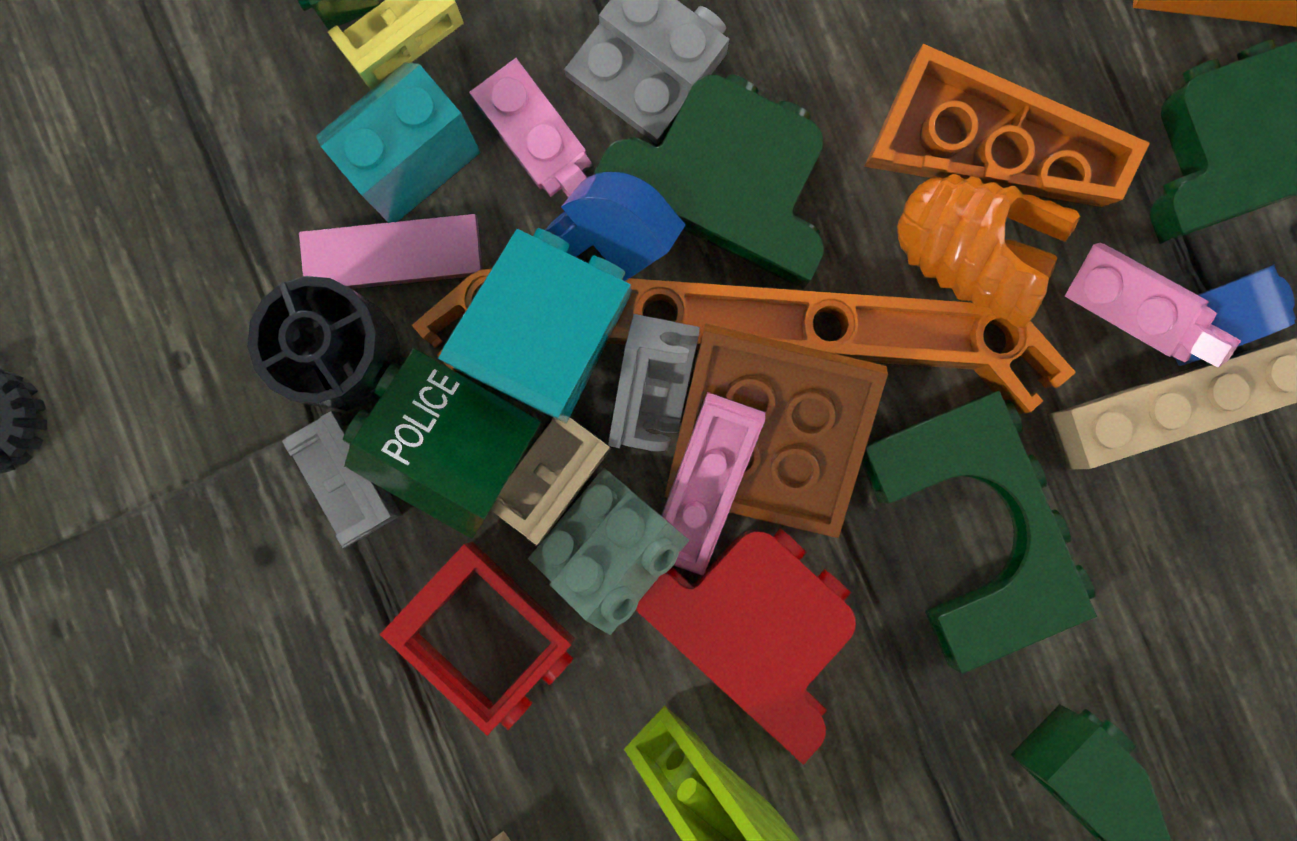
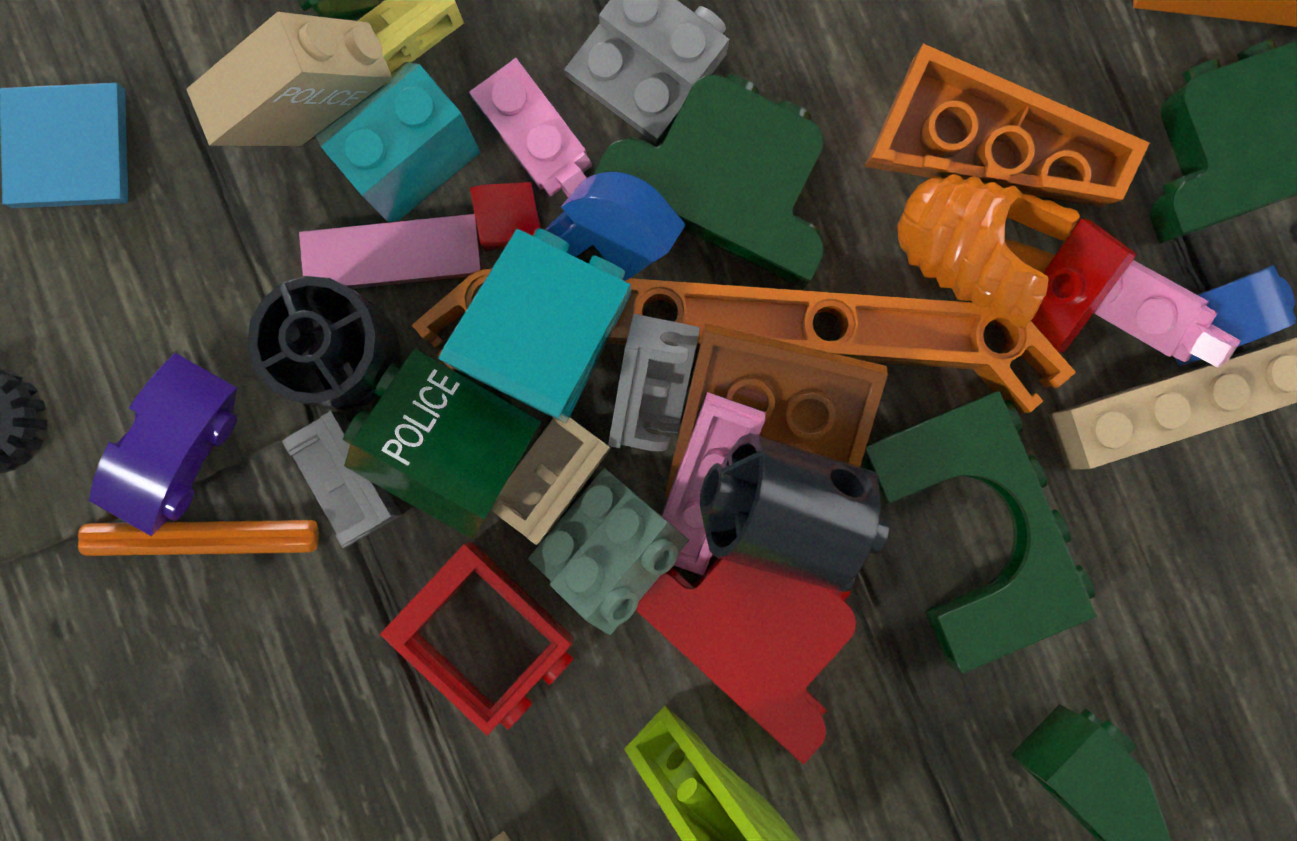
(63, 145): none -> dark azure tile
(174, 429): none -> dark purple brick
(200, 538): none -> orange axle
(288, 81): none -> tan brick
(502, 210): none -> red slope
(792, 512): none -> black cylinder
(1079, 282): none -> red plate

